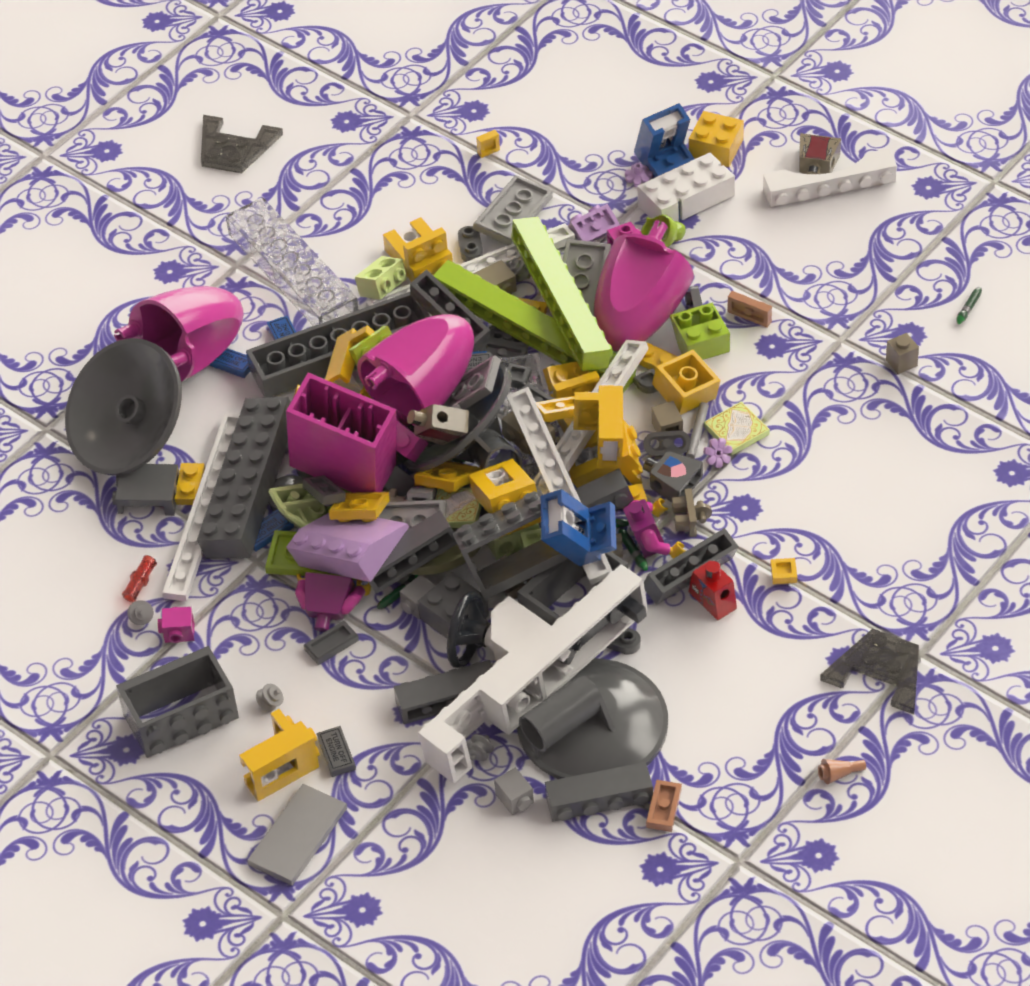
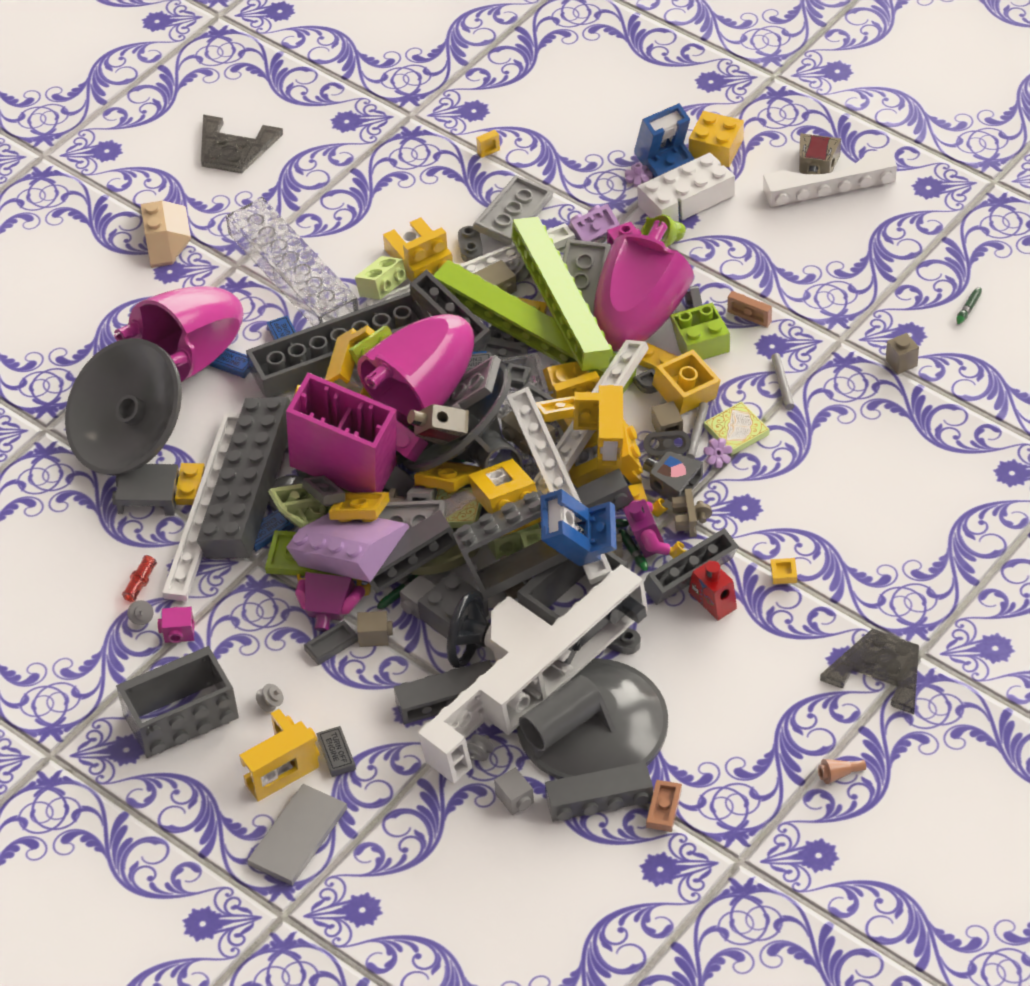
(165, 231): none -> tan wedge
(373, 628): none -> dark tan brick
(782, 380): none -> light grey bar

